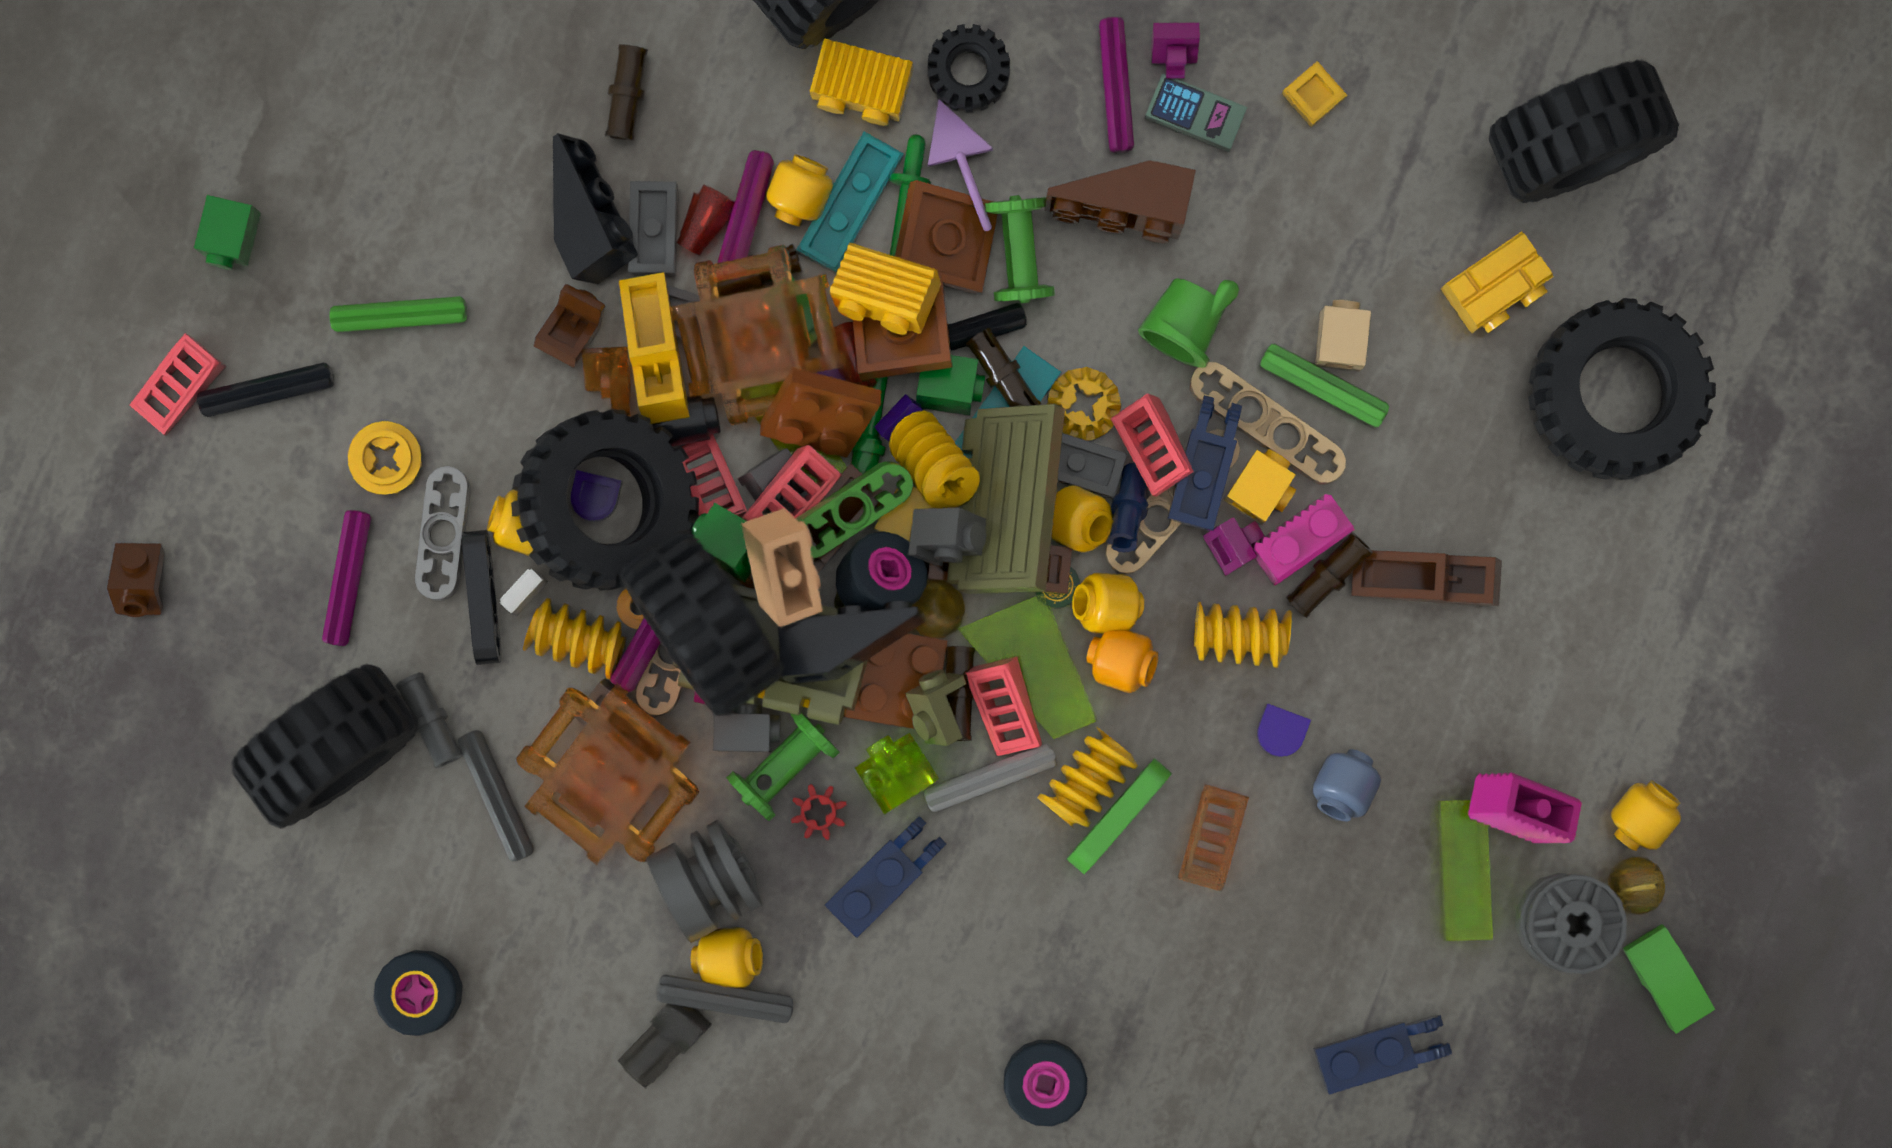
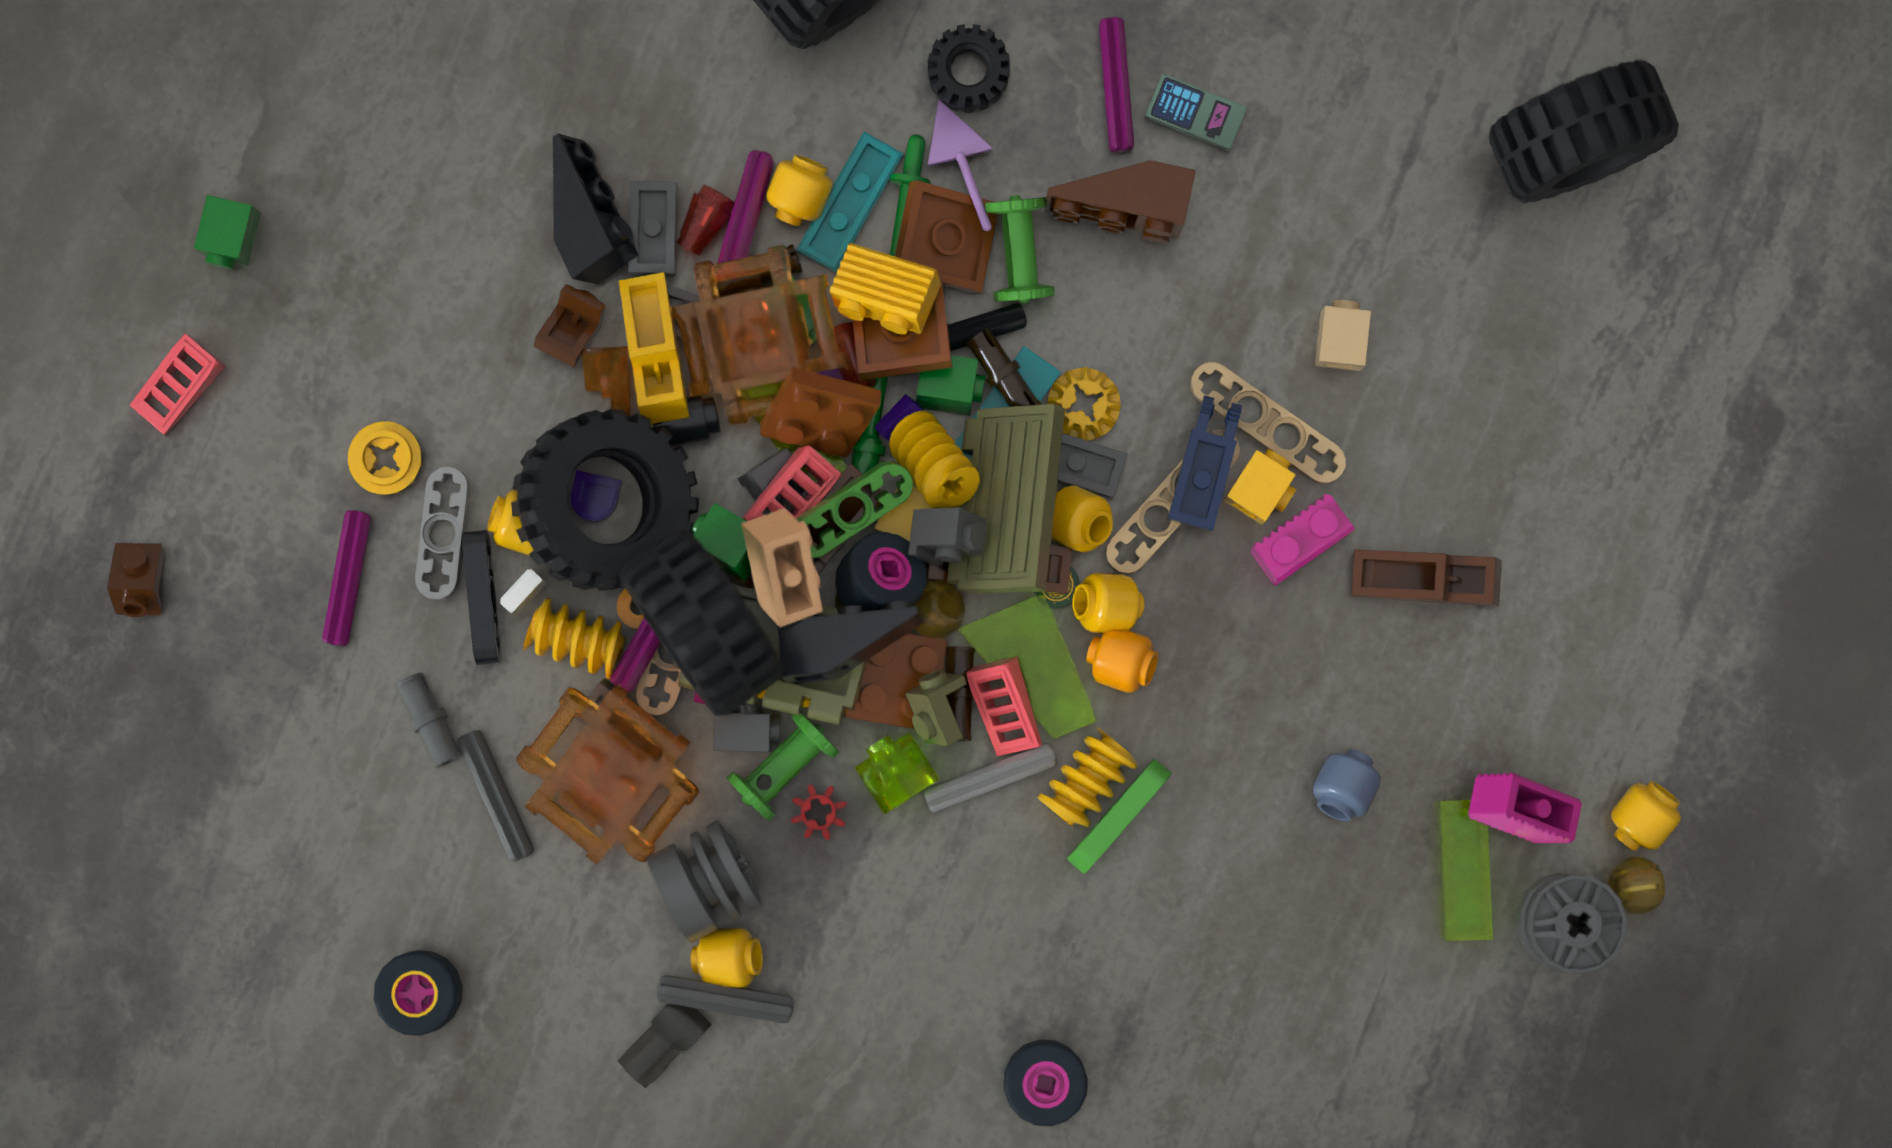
(265, 389): black axle -> none
(324, 745): black tyre -> none
(398, 314): bright green axle -> none
(626, 92): dark brown pin -> none
(733, 498): coral slope -> none
(861, 82): yellow brick -> none
(881, 881): dark blue hinge -> none
(1126, 425): coral slope -> none
(1128, 510): dark blue pin -> none
(1175, 46): magenta tile -> none
(1186, 320): bright green hat -> none
(1205, 876): clear orange slope -> none
(1232, 544): magenta tile -> none
(1242, 634): yellow piece -> none
(1281, 731): dark purple tile -> none
(1314, 94): yellow tile -> none
(1324, 385): bright green axle -> none
(1329, 575): dark brown pin -> none
(1377, 1054): dark blue hinge -> none
(1497, 283): yellow brick -> none
(1669, 351): black tyre -> none
(1669, 978): bright green slope -> none

